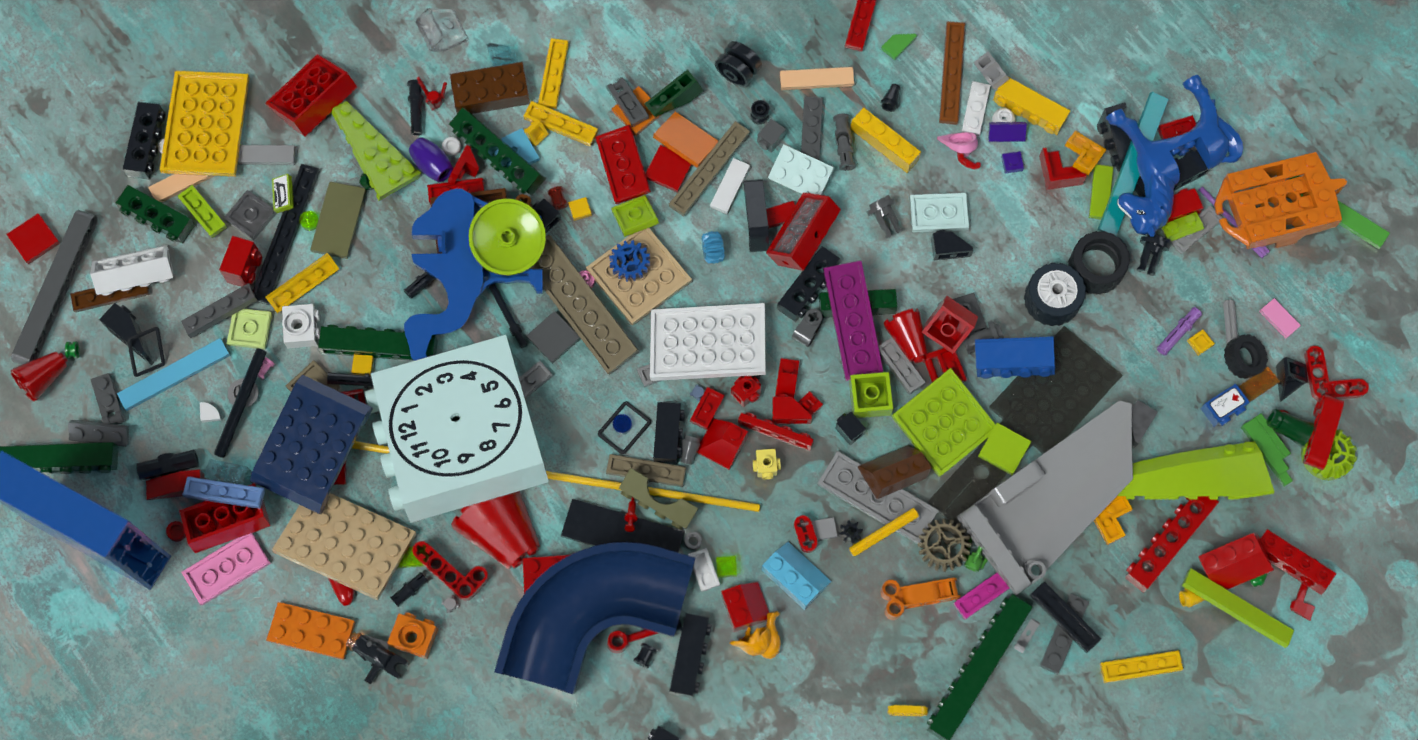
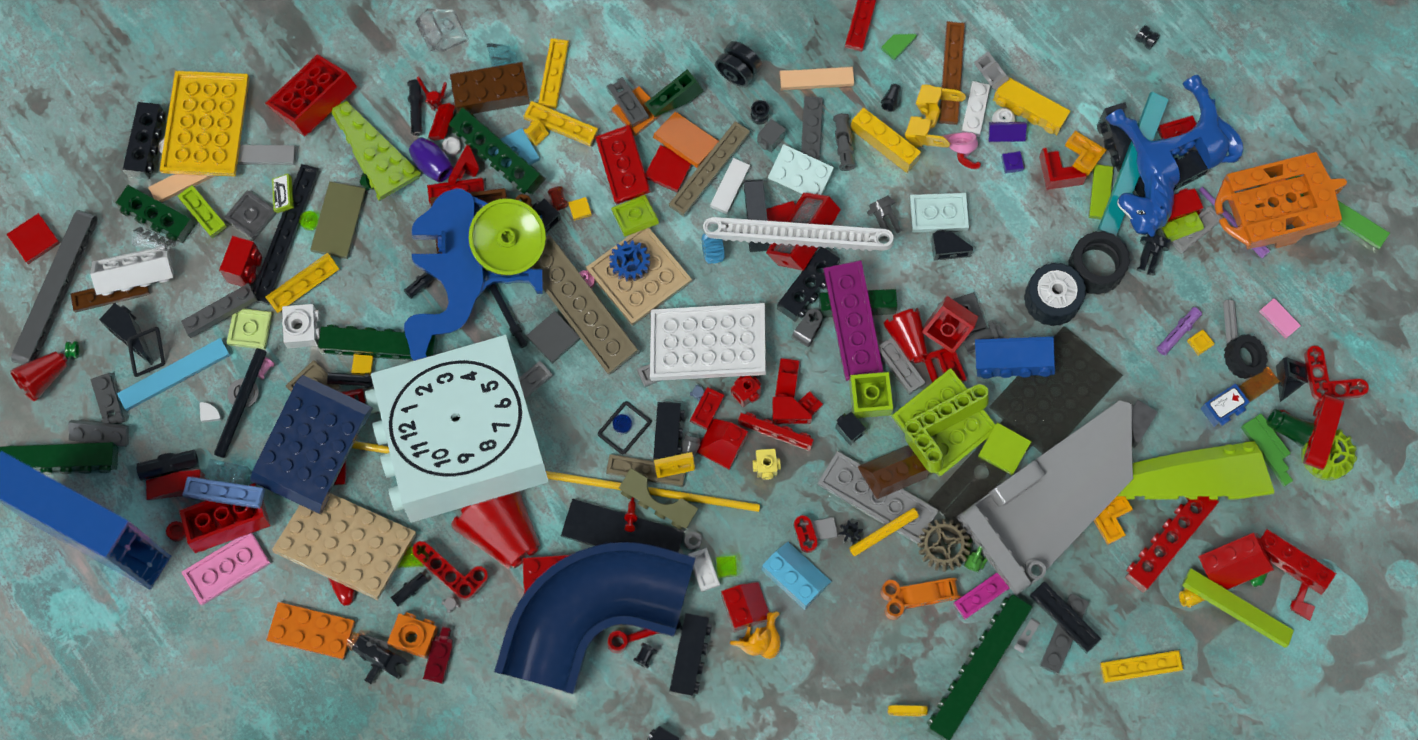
(146, 238): none -> clear slope
(439, 657): none -> dark red hinge
(441, 122): none -> red plate
(674, 465): none -> yellow tile
(798, 233): none -> white gear
(928, 105): none -> yellow piece
(941, 422): none -> lime beam
(1143, 35): none -> black wheel

